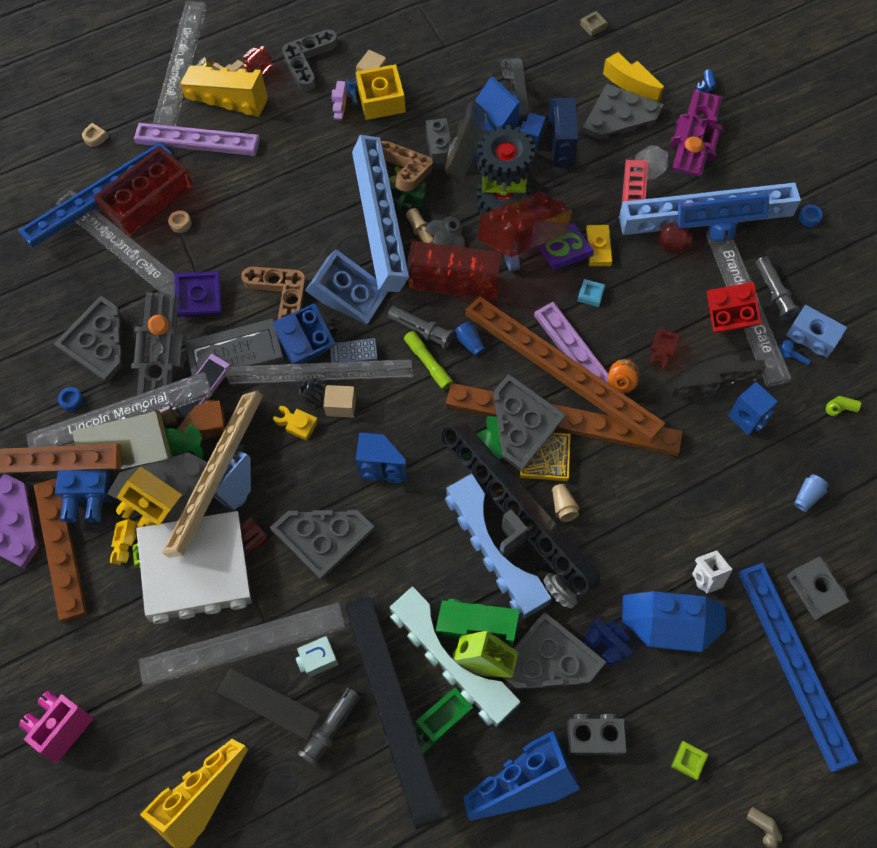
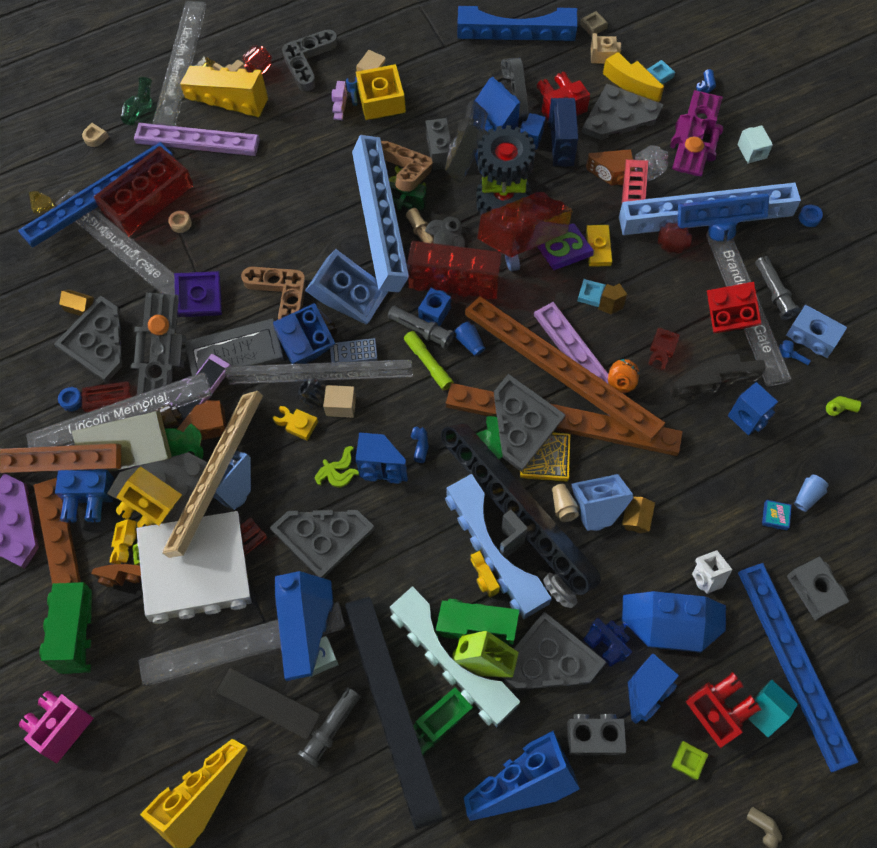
(40, 202): none -> clear yellow tile
(66, 628): none -> green wedge
(75, 302): none -> pearl gold piece
(102, 400): none -> clear red tile
(117, 574): none -> dark orange slope
(138, 104): none -> clear green arm
(302, 614): none -> blue wedge
(335, 478): none -> lime piece
(422, 445): none -> blue arm
(432, 314): none -> blue brick
(479, 25): none -> blue arch
(486, 578): none -> yellow plate
(566, 90): none -> red brick
(601, 500): none -> medium blue slope
(603, 47): none -> tan brick
(610, 165): none -> dark orange slope
(612, 299): none -> pearl gold piece
(638, 515): none -> pearl gold piece
(648, 685): none -> blue slope
(661, 72): none -> medium azure tile
(718, 719): none -> red brick
(754, 144): none -> light aqua brick
(775, 706): none -> teal piece
(776, 515): none -> tile

